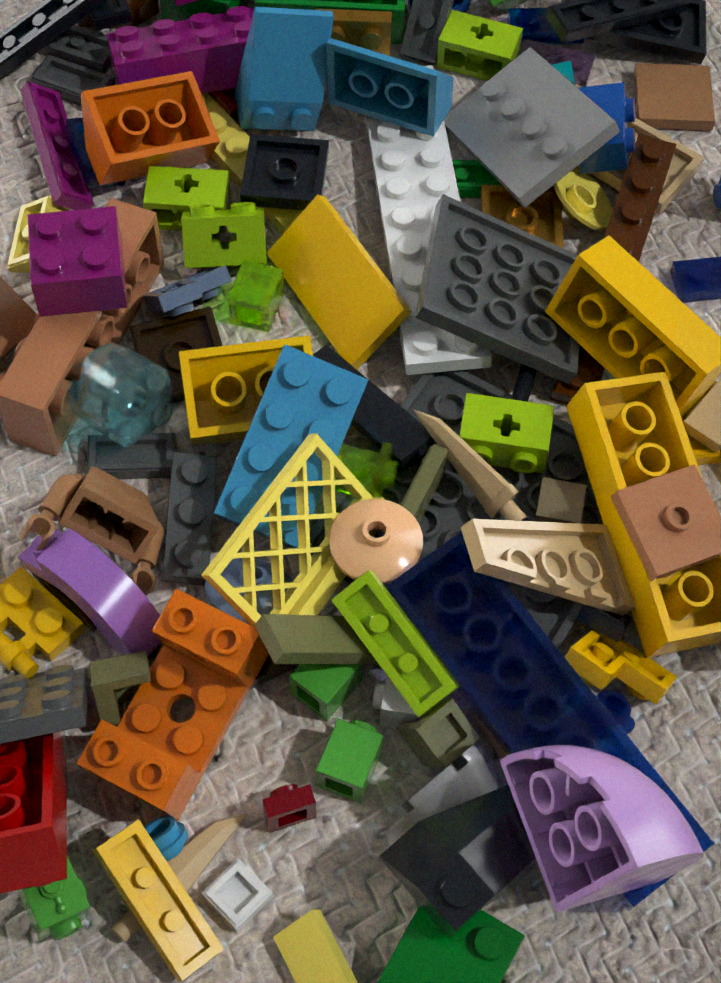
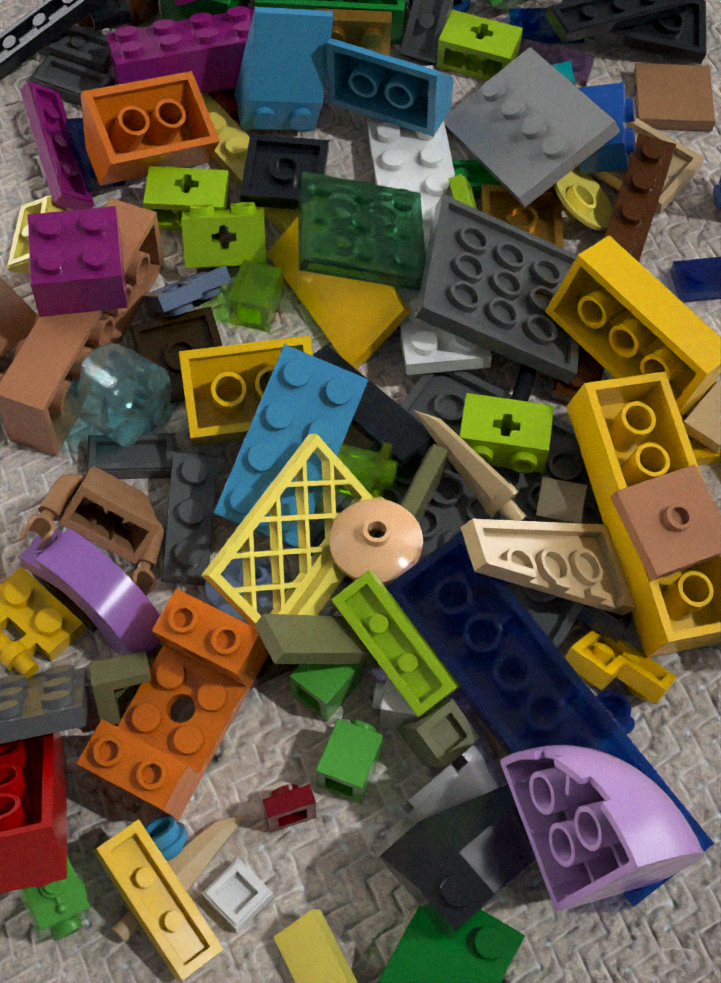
(360, 231): none -> clear green plate
(462, 190): none -> lime tile

